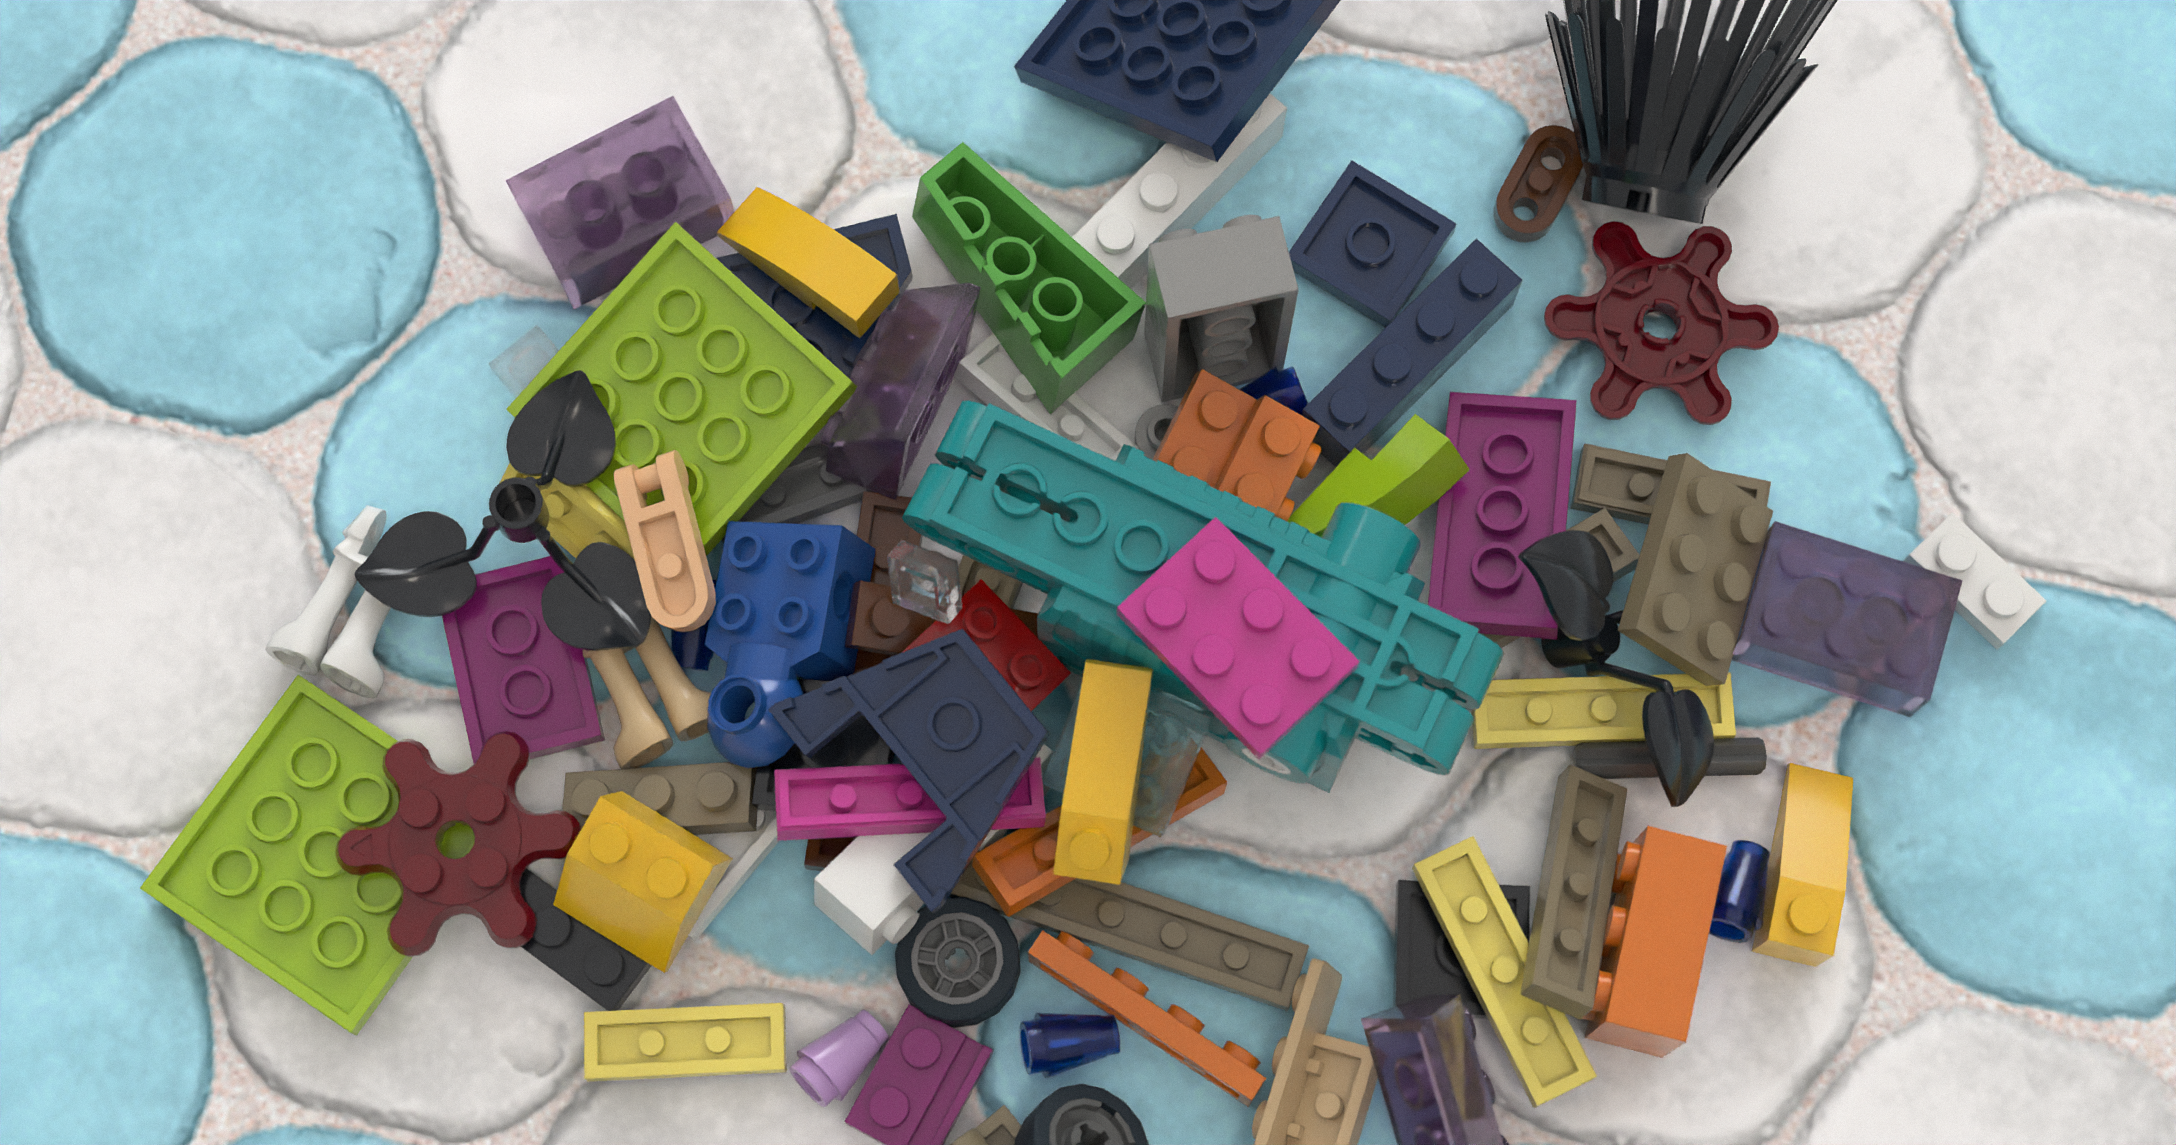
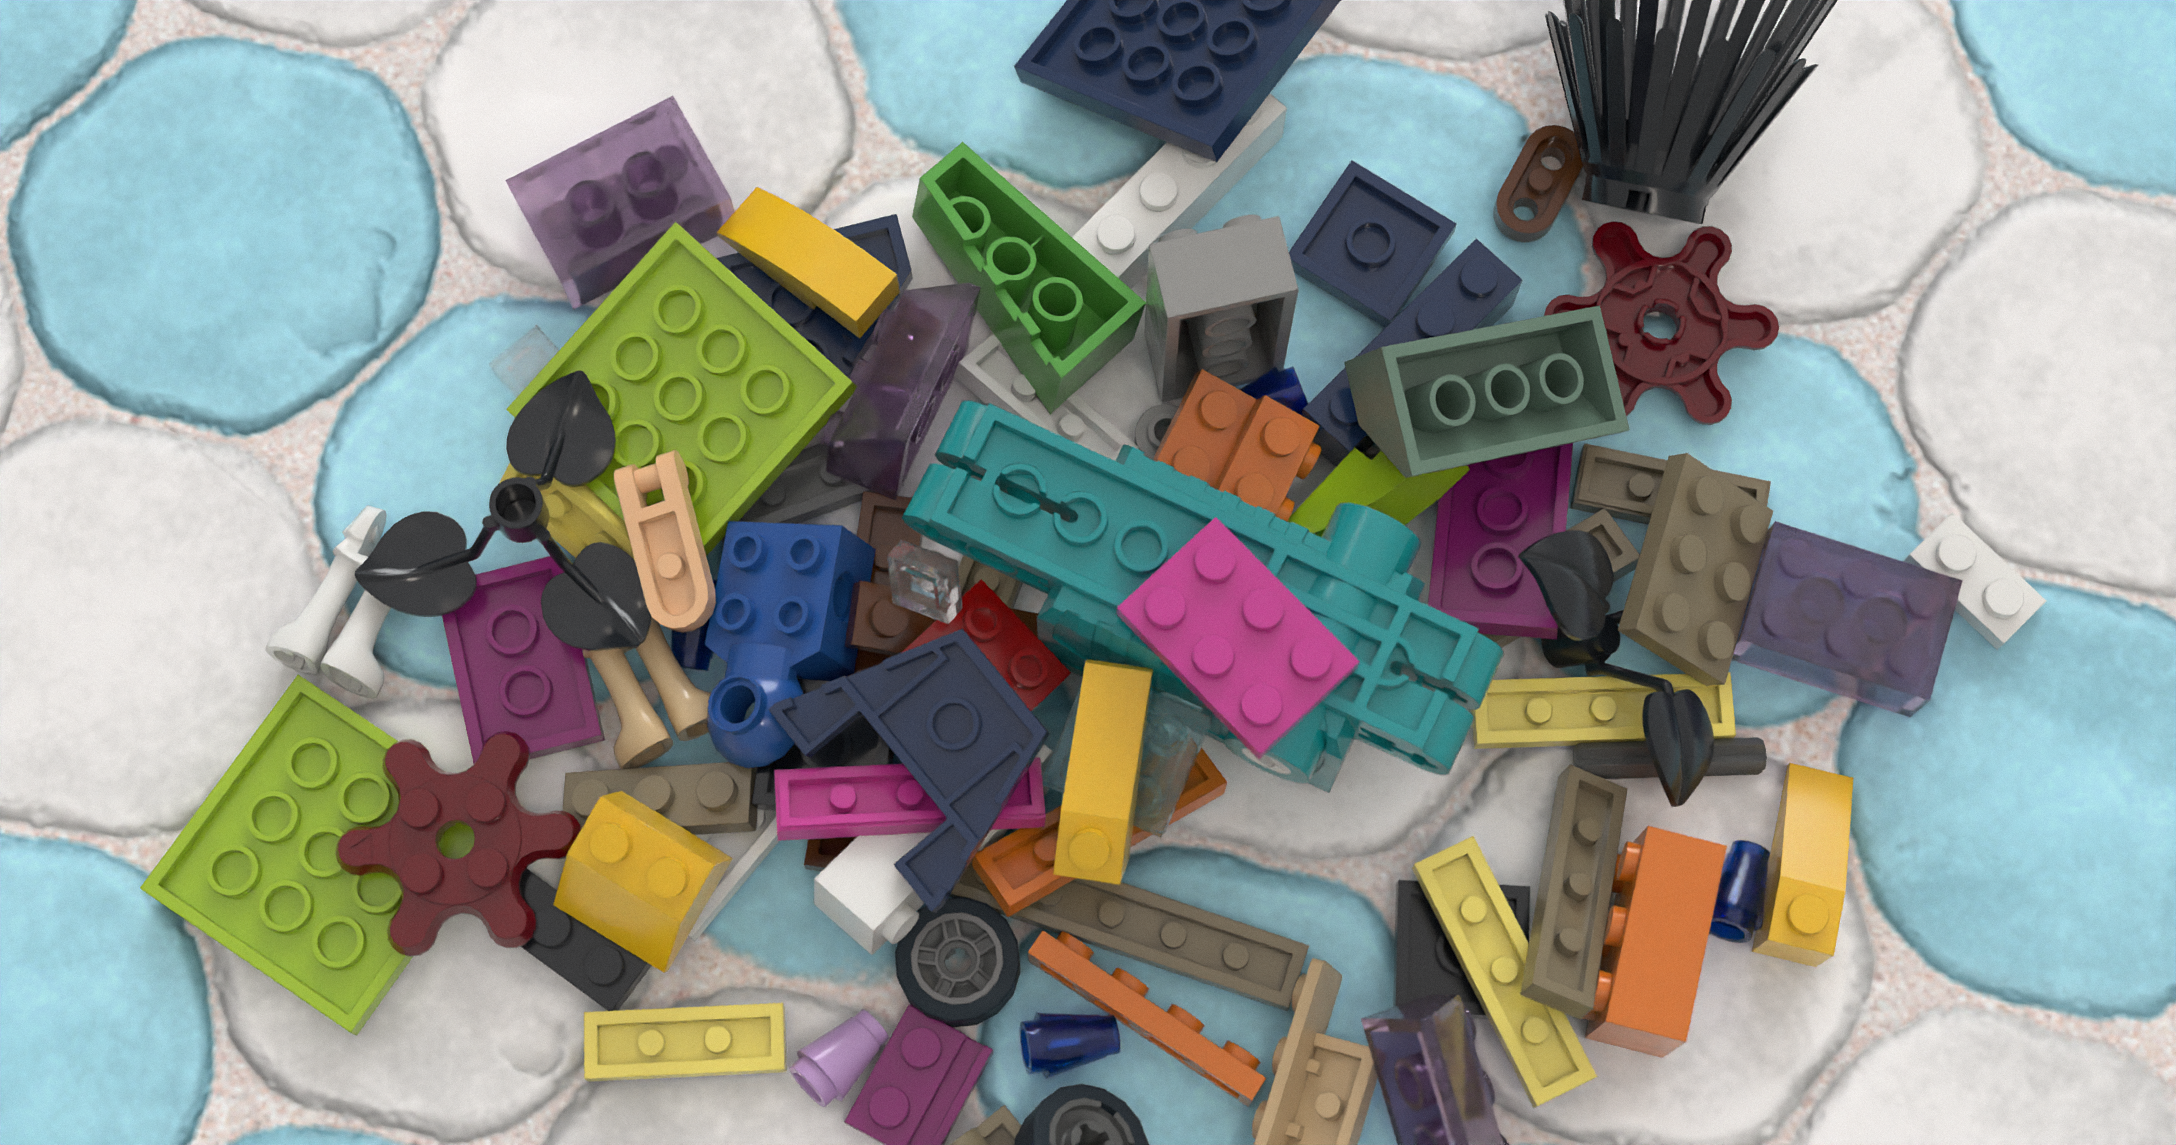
(1489, 392): none -> sand green slope

